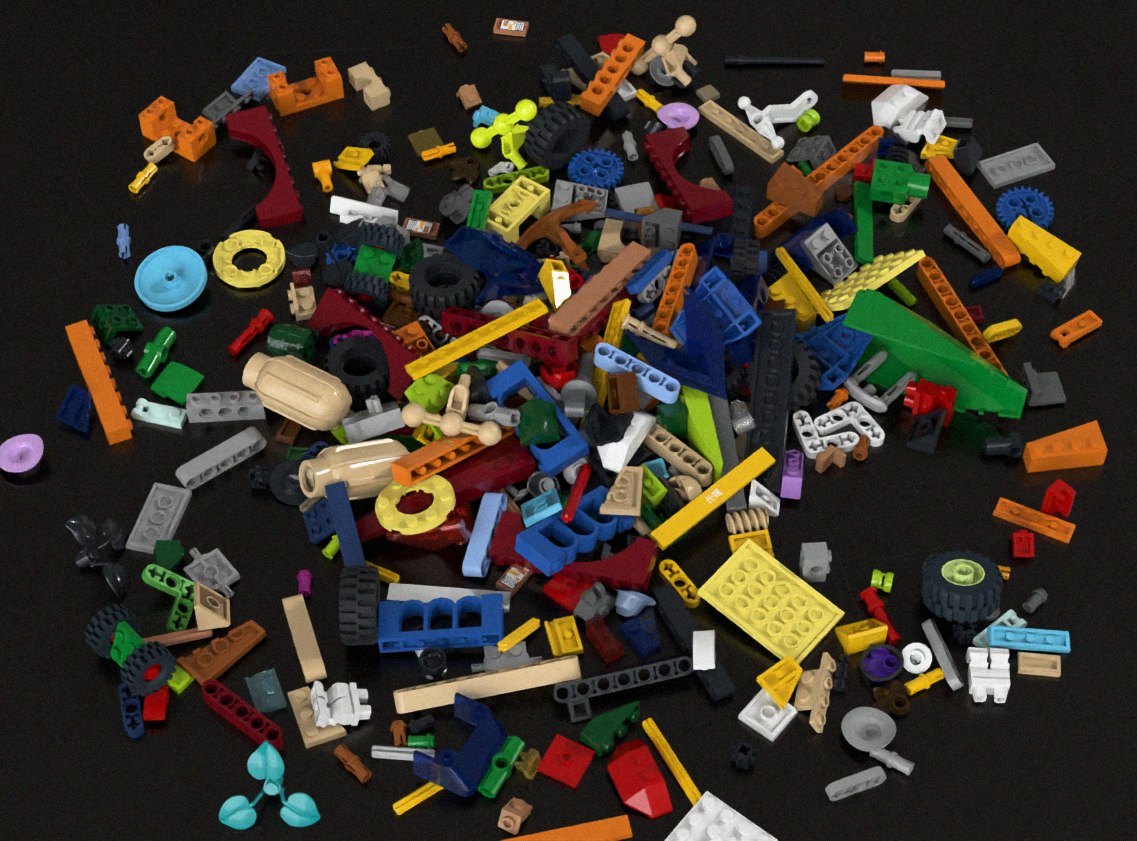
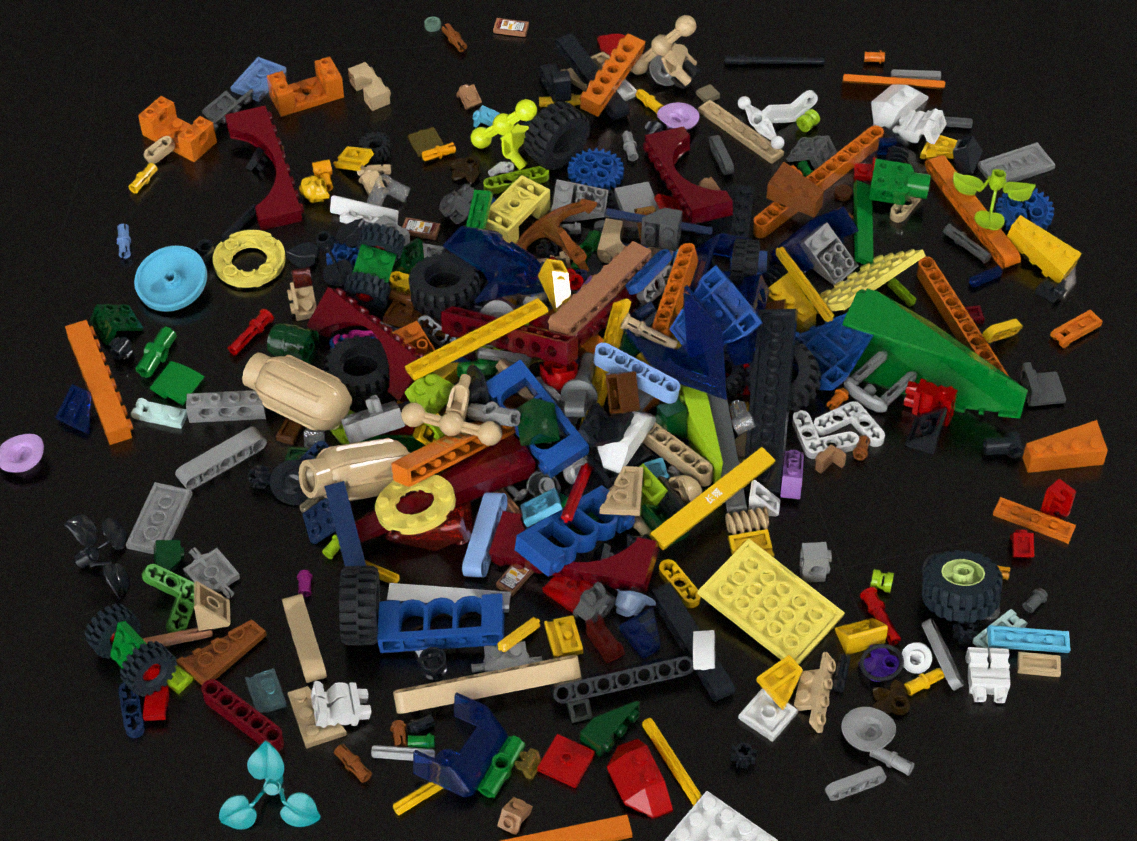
(312, 437): none -> clear tile
(314, 189): none -> yellow head
(432, 24): none -> sand green tile
(970, 185): none -> lime plant

